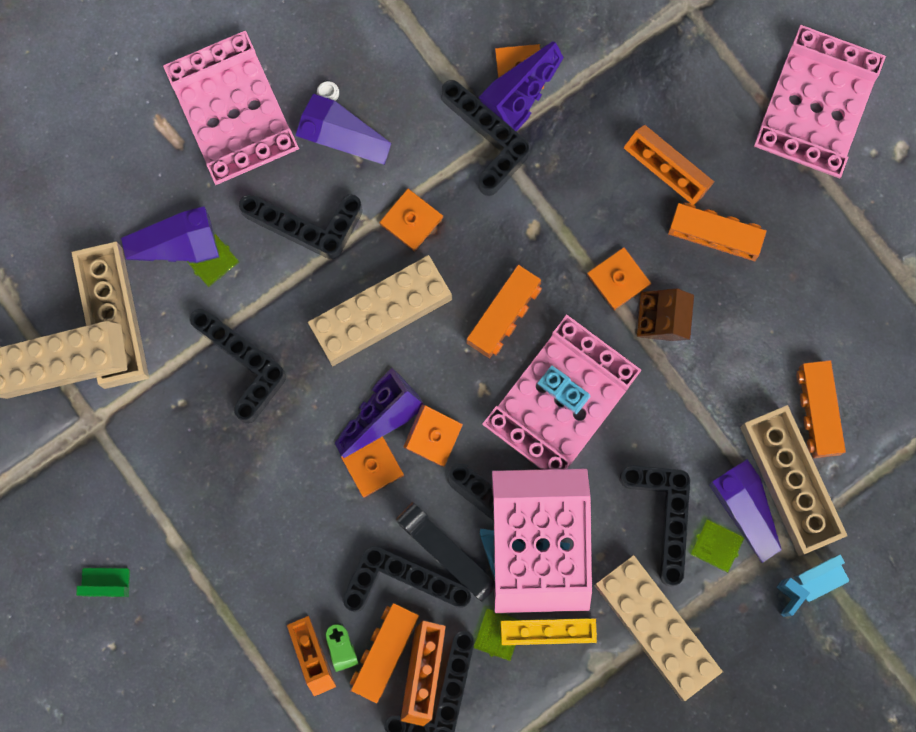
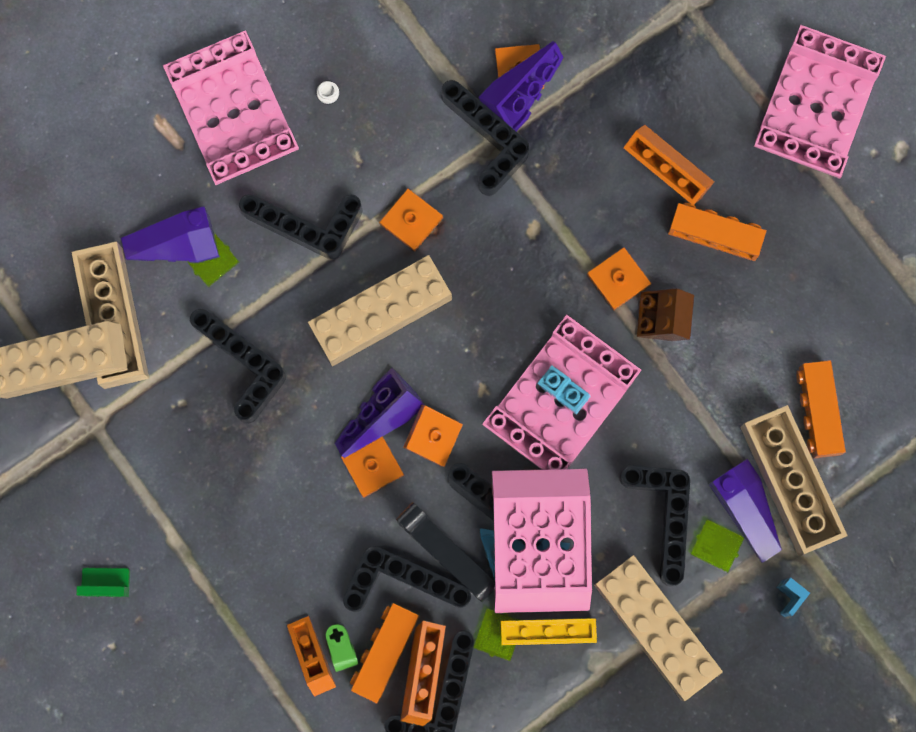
(334, 126): dark purple wedge -> none
(504, 311): orange brick -> none
(823, 577): medium azure panel -> none

